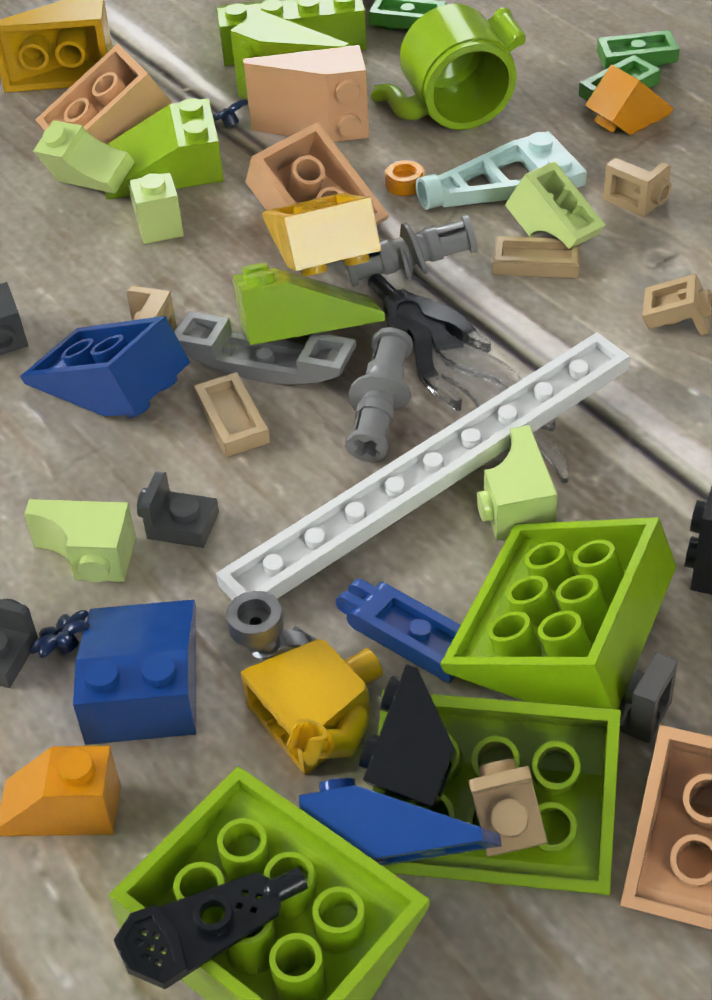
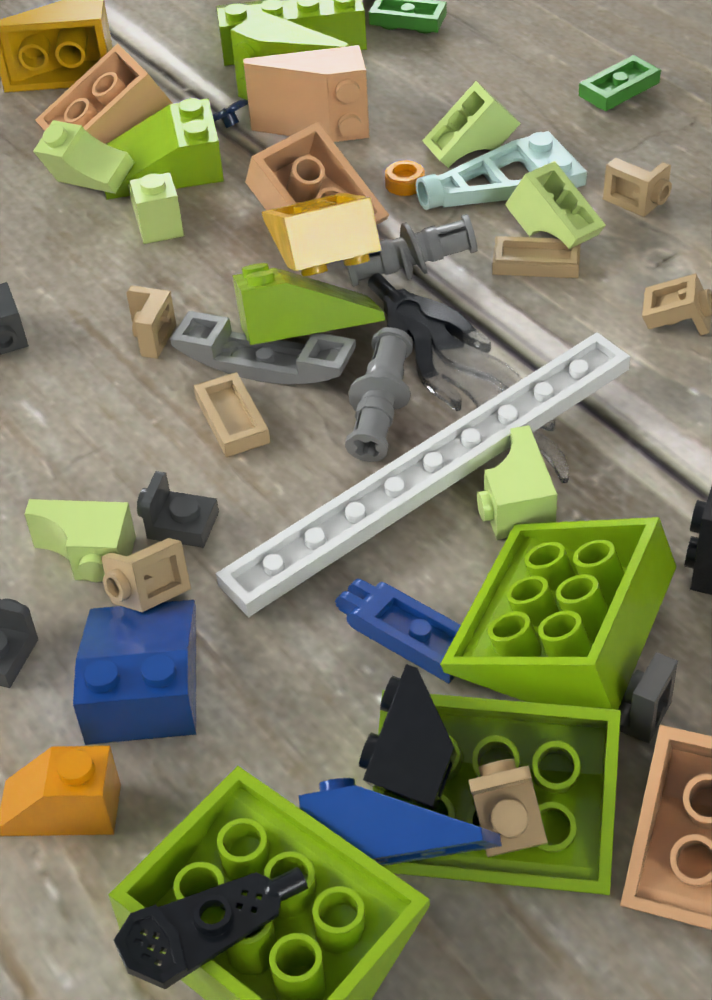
(61, 636): dark blue plant -> none
(111, 366): blue slope -> none
(146, 576): none -> tan bracket
(303, 687): yellow torso -> none
(456, 67): lime piece -> none
(471, 125): none -> yellowish green arch
(626, 103): light orange slope -> none
(653, 47): bright green plate -> none

